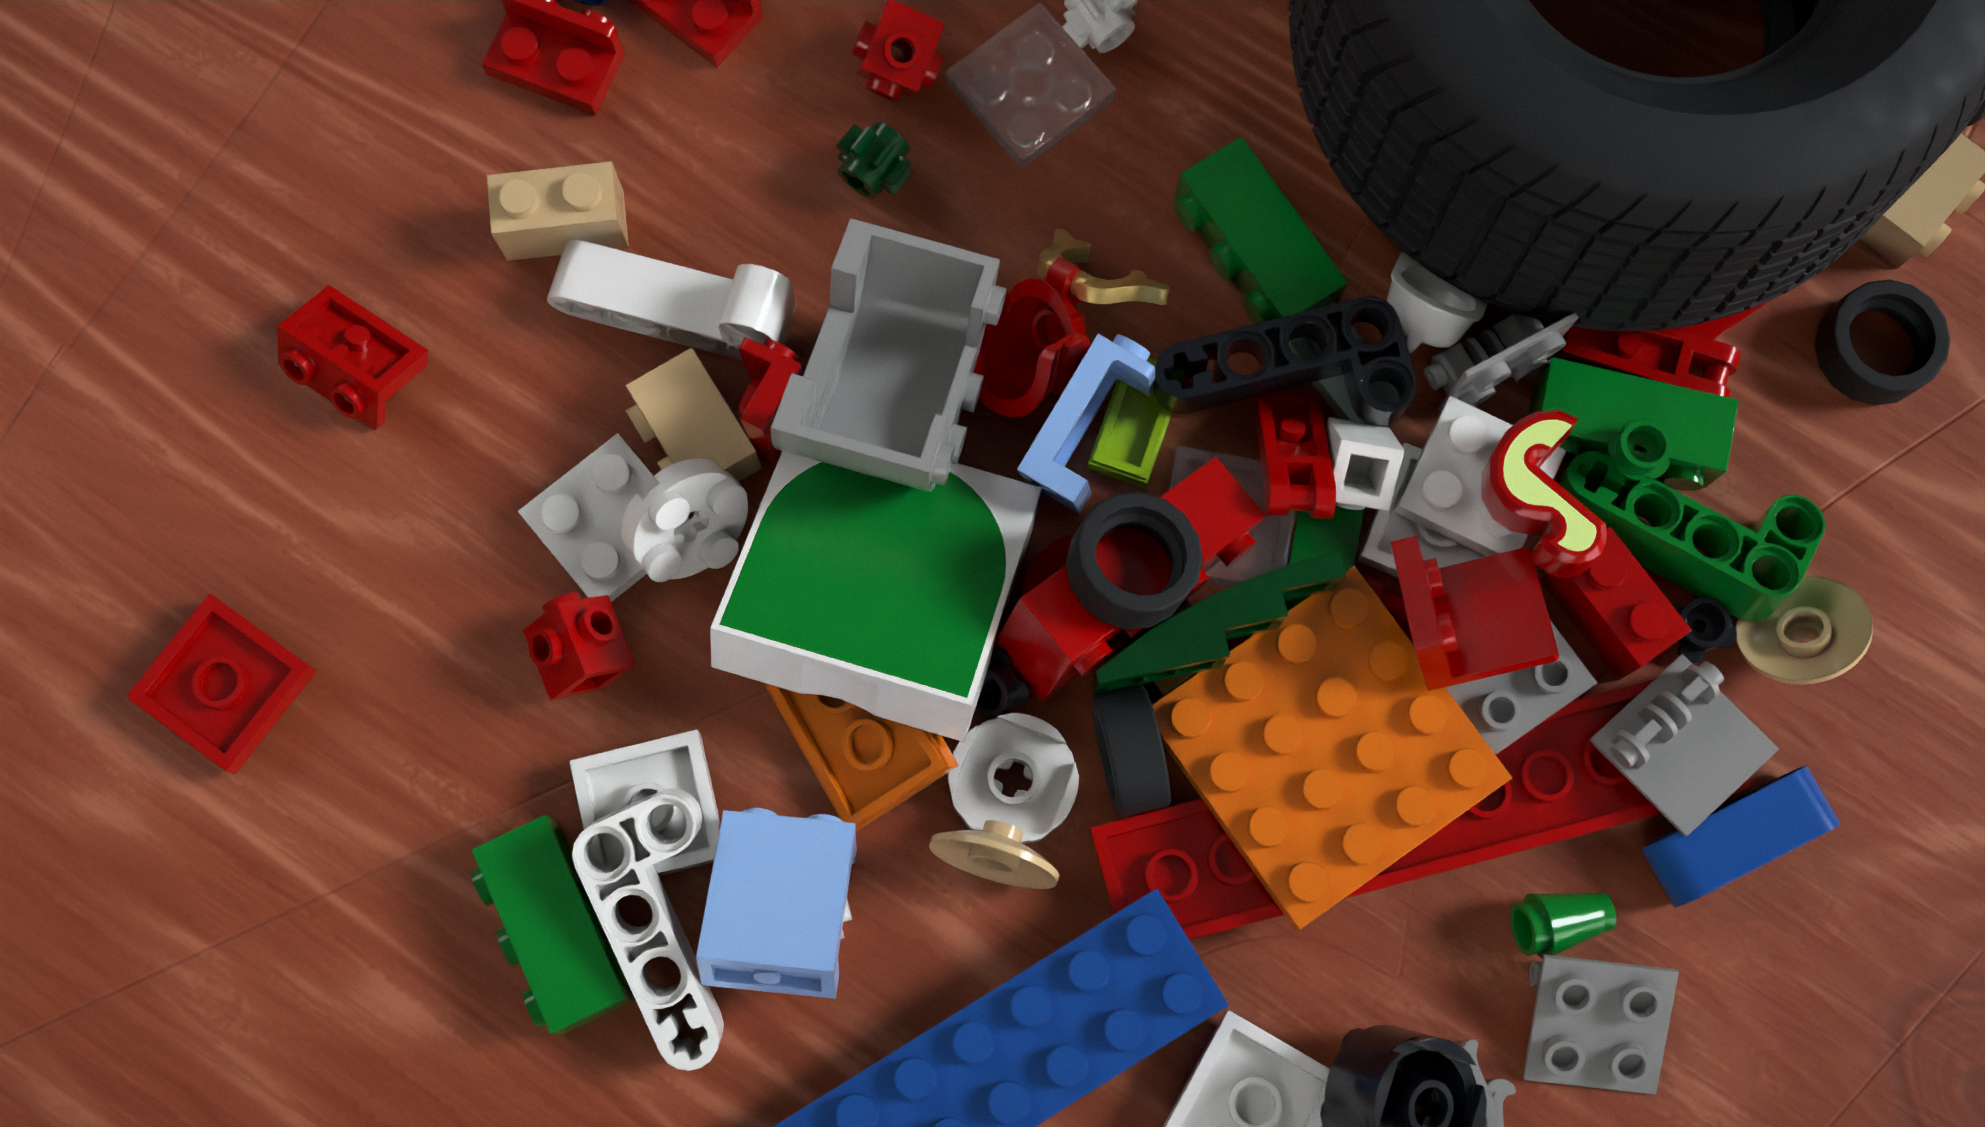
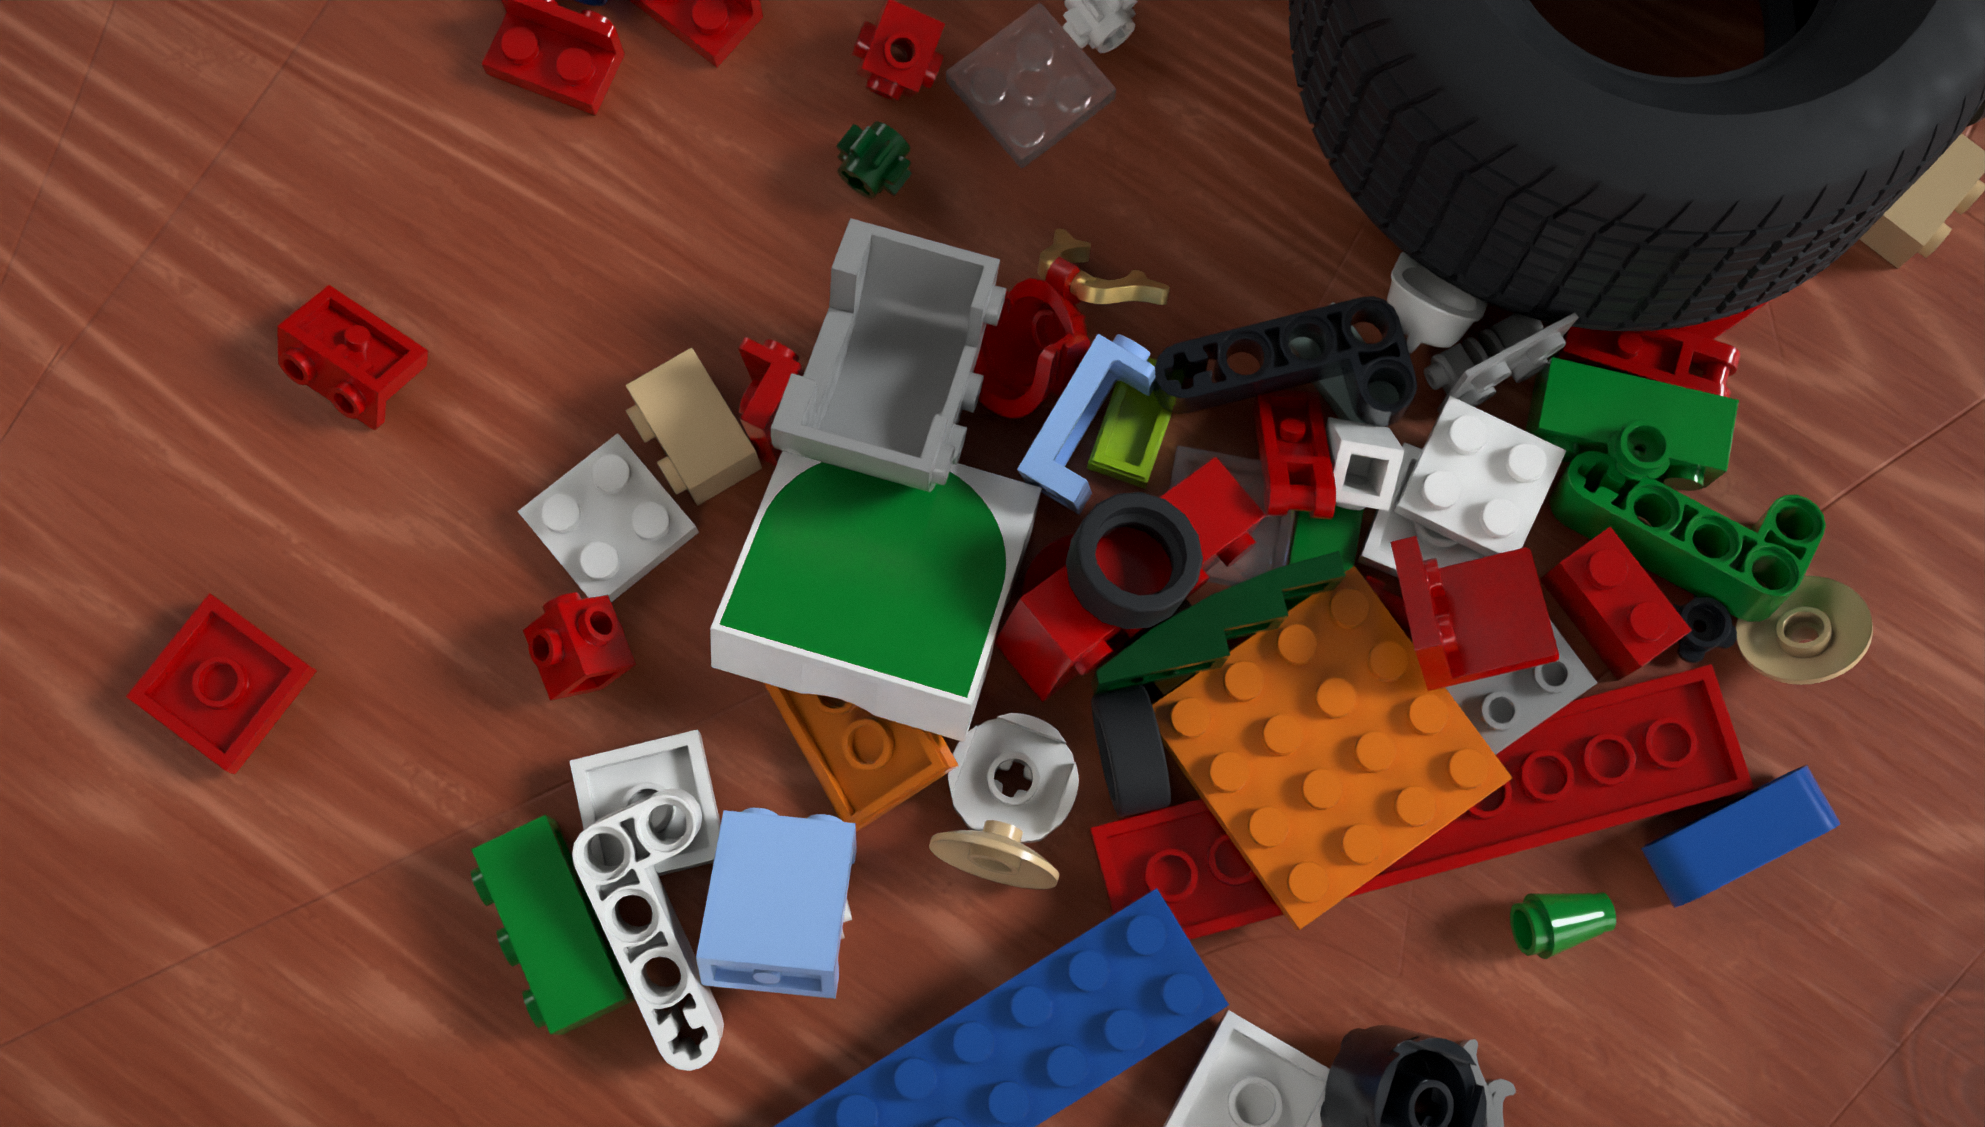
(545, 208): tan brick -> none
(673, 299): white beam -> none
(707, 540): white plate -> none
(1002, 687): black plate -> none
(1256, 235): green brick -> none
(1535, 504): red animal -> none
(1599, 1023): light grey hinge -> none
(1684, 743): light grey hinge -> none
(1919, 318): black tyre -> none

